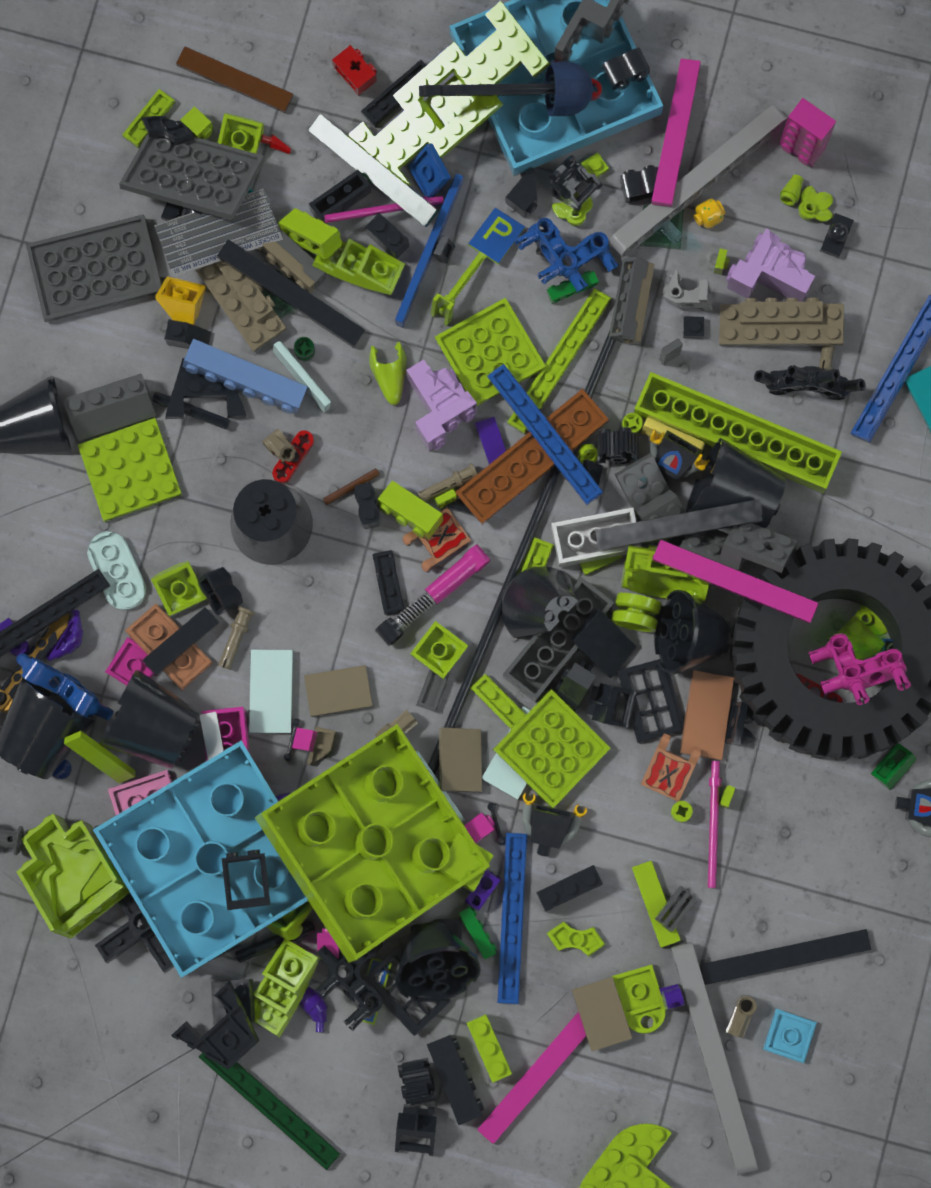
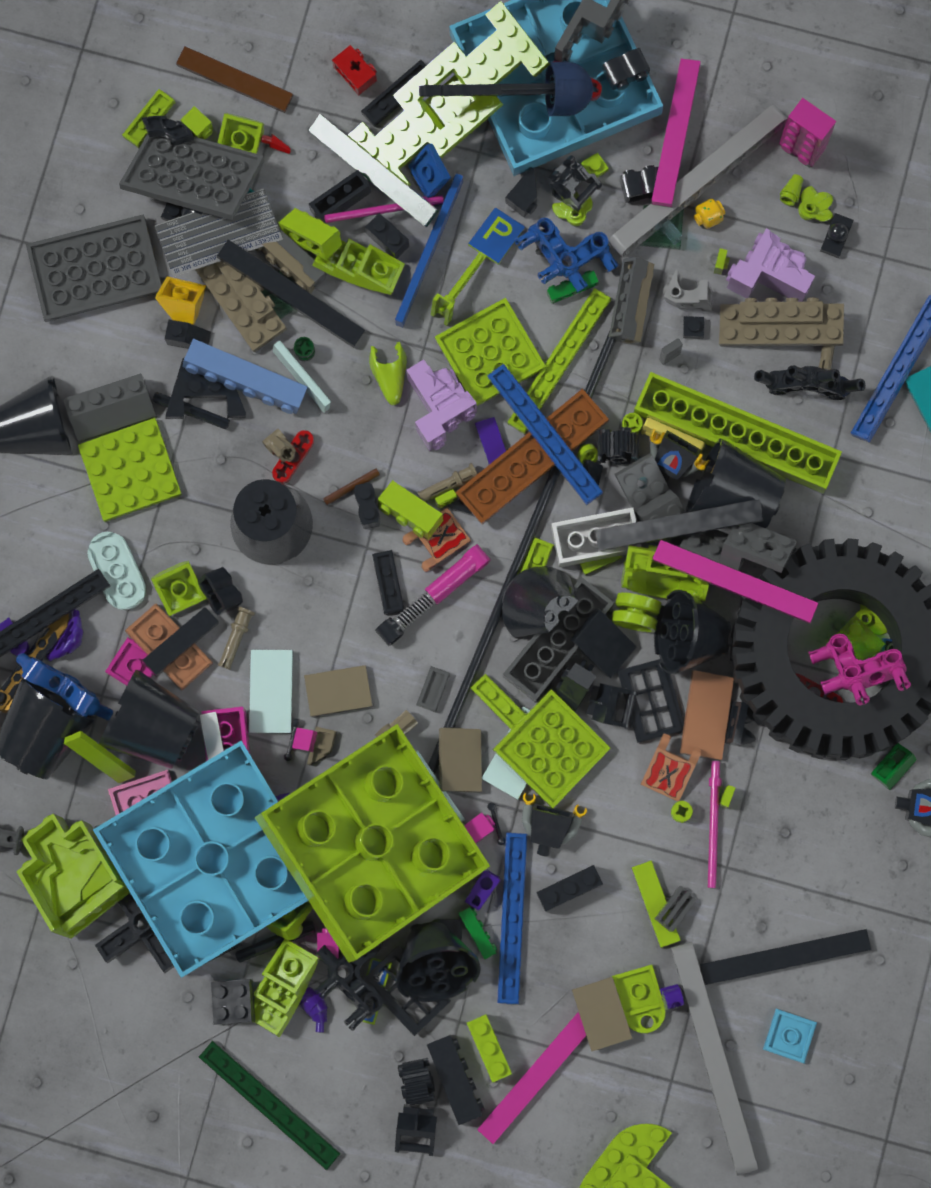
(63, 770): clear blue tile -> none
(228, 1037): black wing -> none
(250, 902): black window -> none
(439, 650): lime slope -> none
(444, 249): black plate -> none
(463, 861): lime tile -> none
(584, 940): lime tile -> none
(740, 1019): dark tan piece -> none

